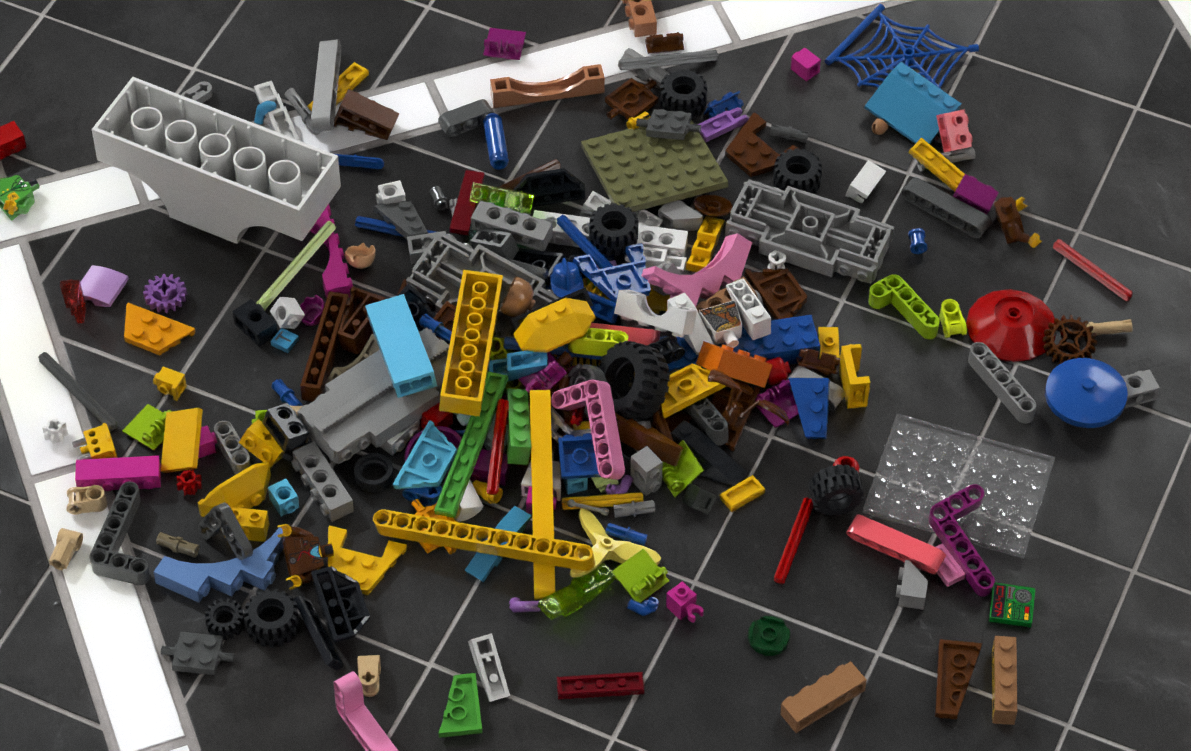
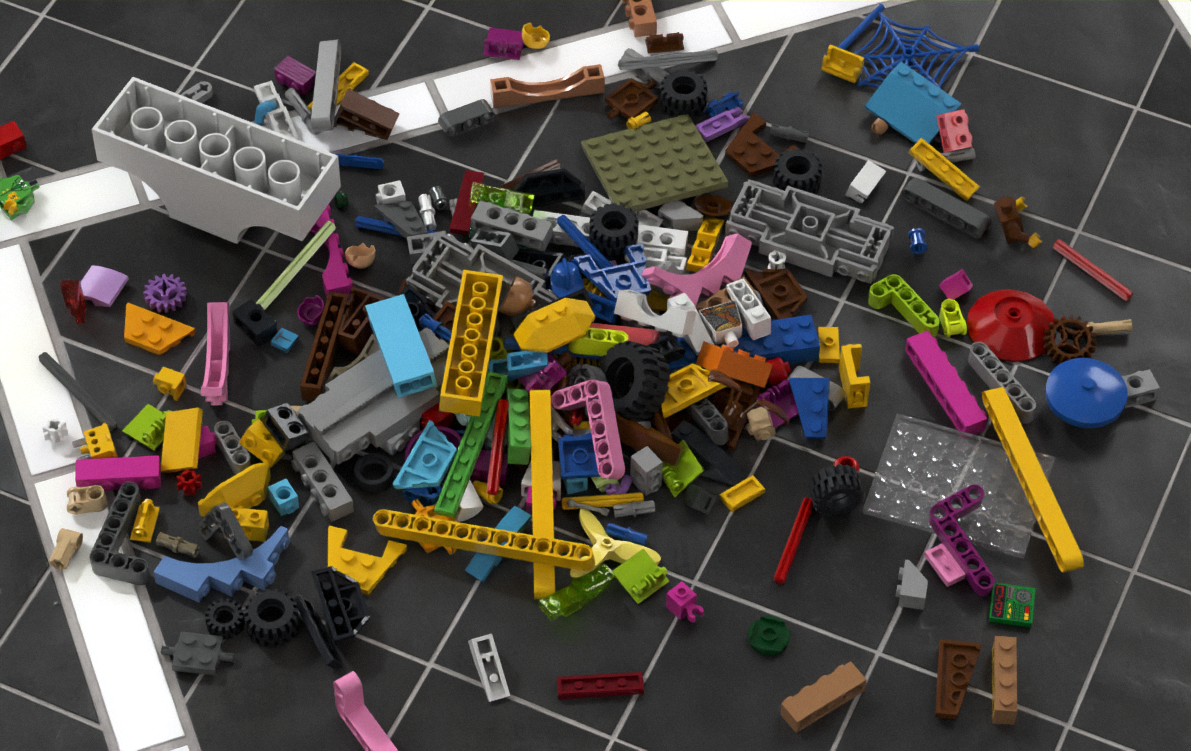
(145, 521): none -> yellow hinge
(217, 357): none -> bright pink arch
(286, 395): blue axle -> none
(287, 312): white brick -> none
(295, 75): none -> magenta brick
(302, 554): reddish brown torso -> none
(341, 200): none -> dark green plate
(369, 674): tan piece -> none
(427, 212): none -> white pin
(462, 709): bright green wing -> none
(496, 141): blue axle -> none
(517, 605): medium lavender arm -> none
(535, 37): none -> yellow hair
(644, 608): blue arm -> none
(668, 124): dark grey plate -> none
(760, 424): none -> tan brick
(805, 64): dark pink brick -> none
(810, 360): reddish brown hinge -> none
(842, 64): none -> yellow hinge
(896, 544): coral beam -> none
(945, 383): none -> dark pink brick
(956, 285): none -> dark pink panel
(975, 194): magenta brick -> none
(1032, 480): none -> yellow beam

